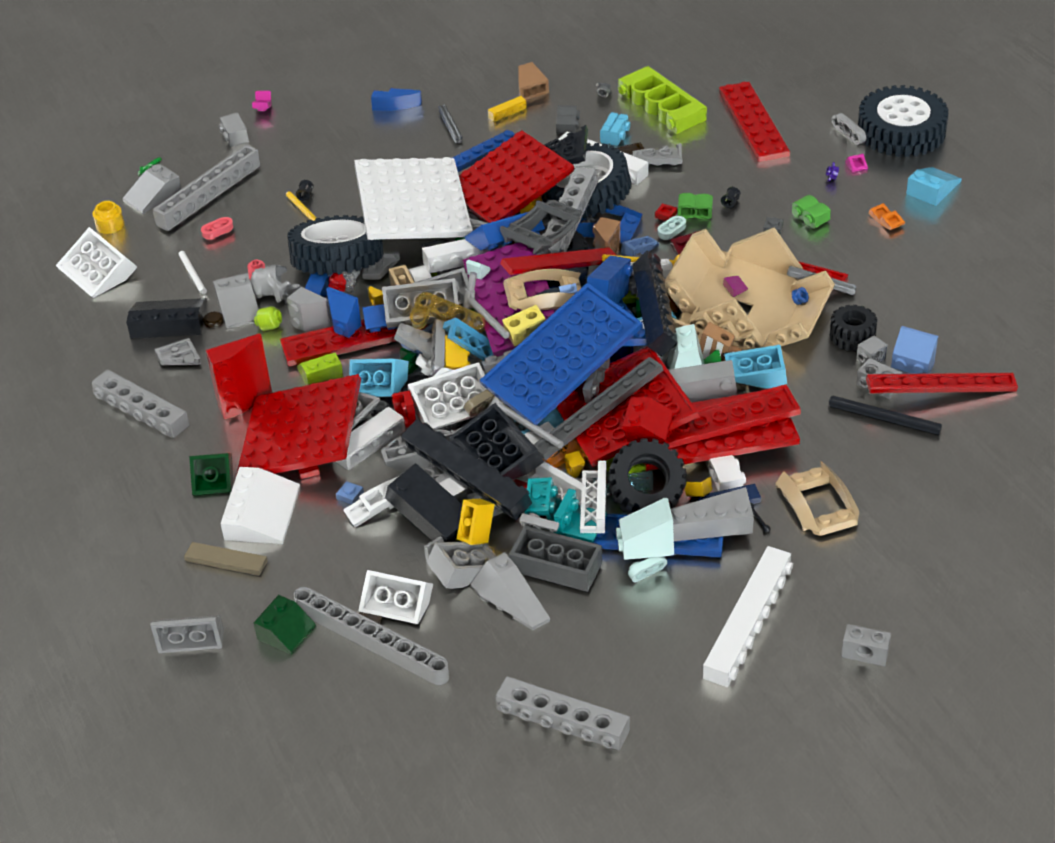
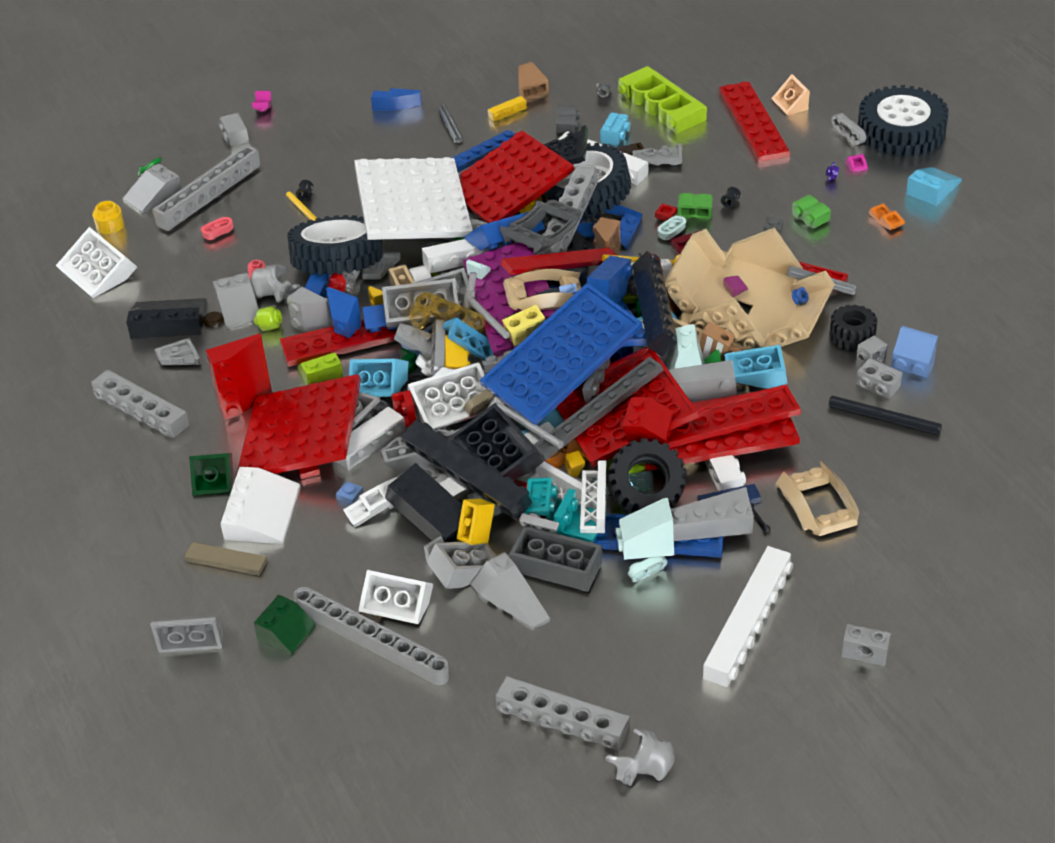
(192, 272): white bar -> none
(638, 245): medium blue slope -> none
(651, 758): none -> light grey piece
(698, 489): yellow slope -> none
(792, 96): none -> light nougat slope
(941, 382): red tile -> none

